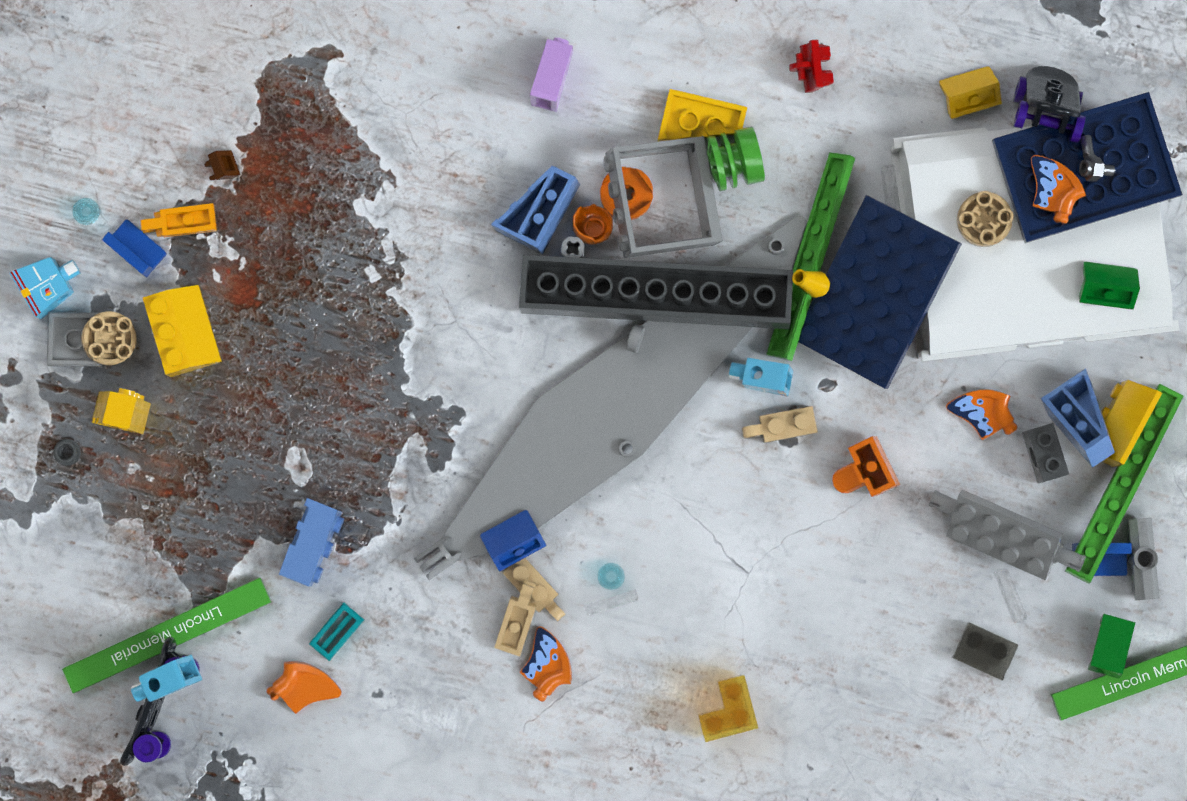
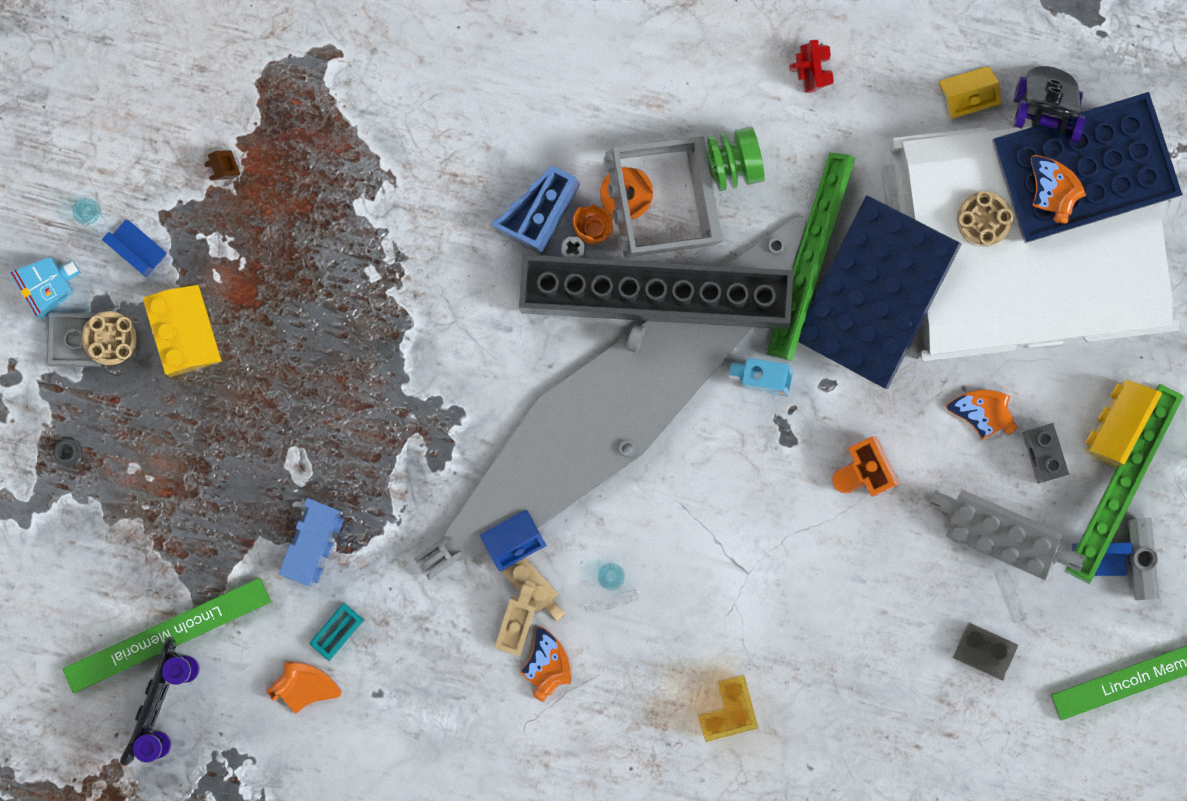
(121, 410): yellow wedge -> none
(166, 679): medium azure torso -> none
(181, 221): light orange hinge -> none
(551, 74): lavender slope -> none
(698, 116): yellow wing -> none
(783, 425): tan plate -> none
(812, 282): yellow cone -> none
(1079, 417): medium blue wedge -> none
(1092, 166): flat silver piece -> none
(1109, 285): green panel -> none
(1112, 646): green panel -> none

